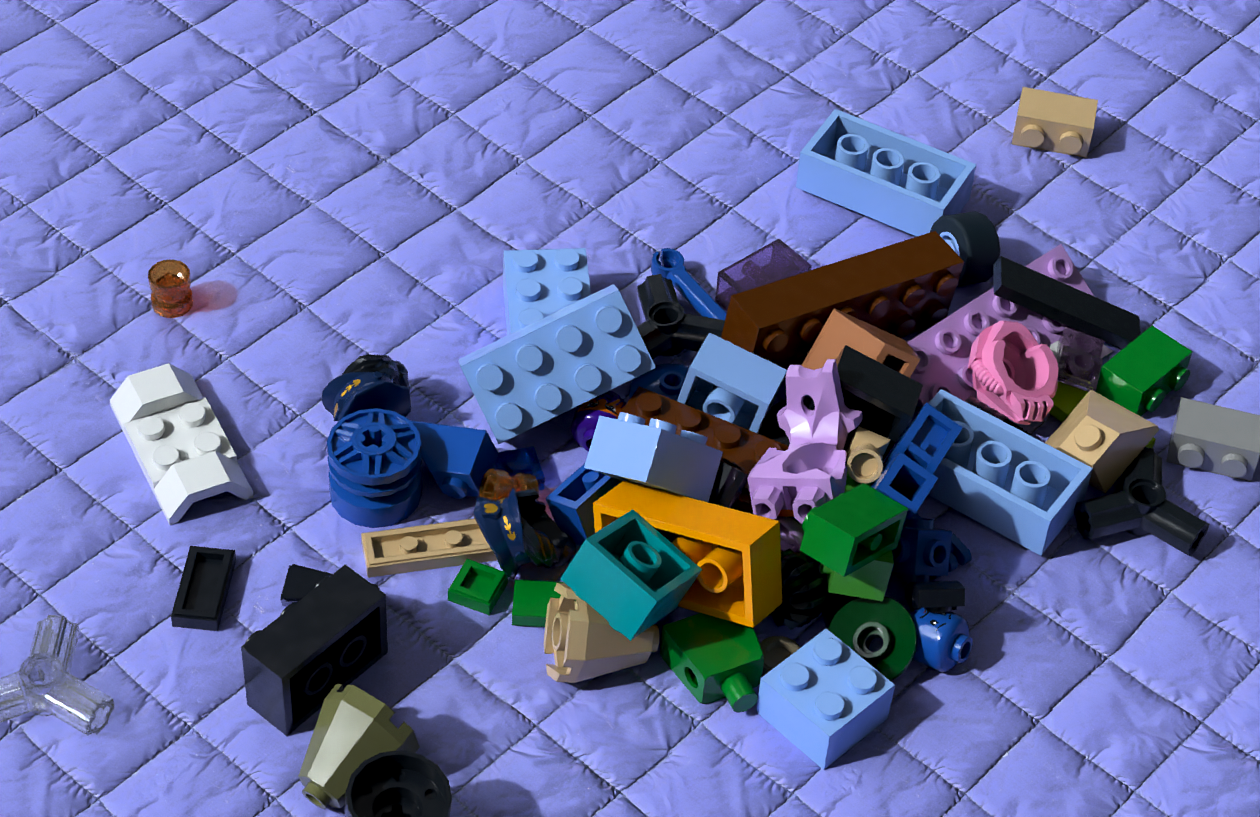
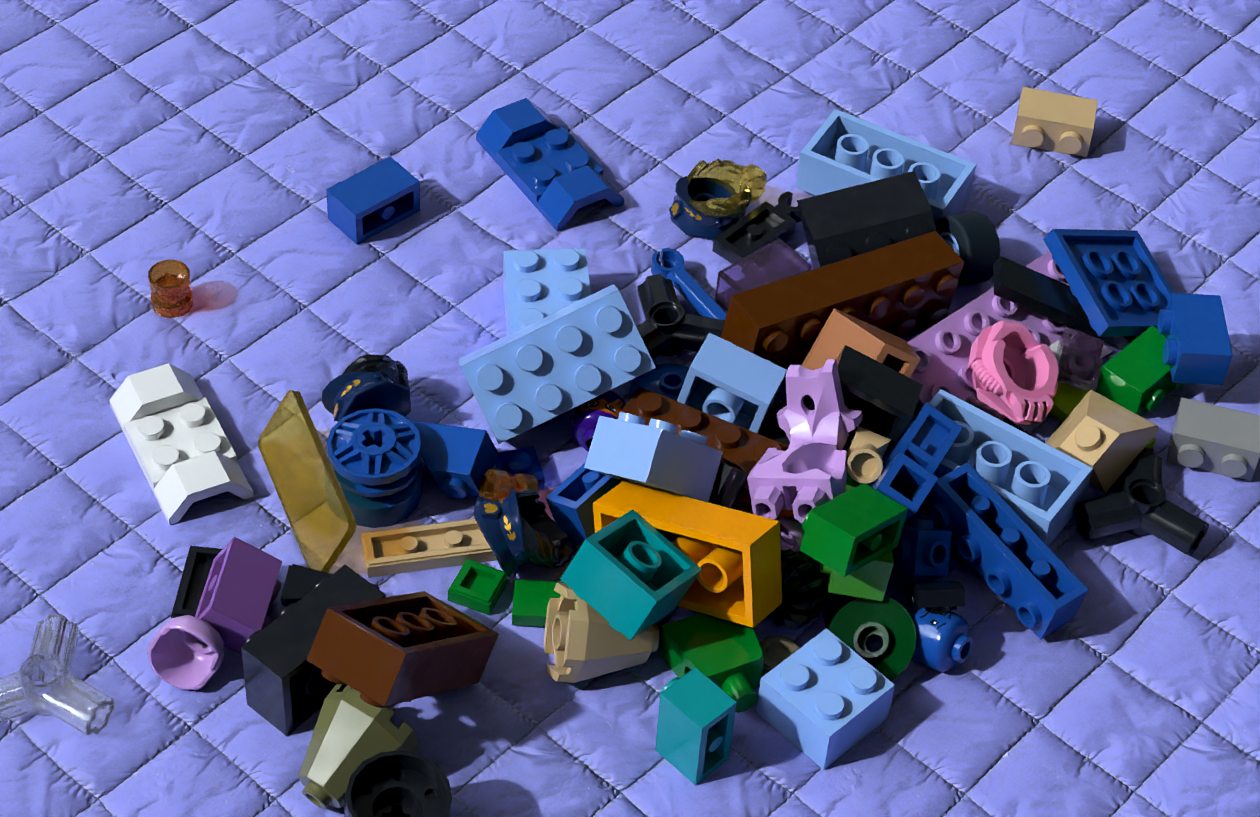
(186, 652): none -> lavender hair
(239, 592): none -> medium lavender brick
(306, 484): none -> clear yellow piece
(373, 200): none -> blue brick
(401, 648): none -> reddish brown brick
(544, 162): none -> blue piece
(695, 725): none -> teal brick
(715, 196): none -> piece
(758, 229): none -> black plate
(864, 218): none -> black slope
(1005, 551): none -> blue brick
(1111, 278): none -> blue plate
(1195, 338): none -> blue brick

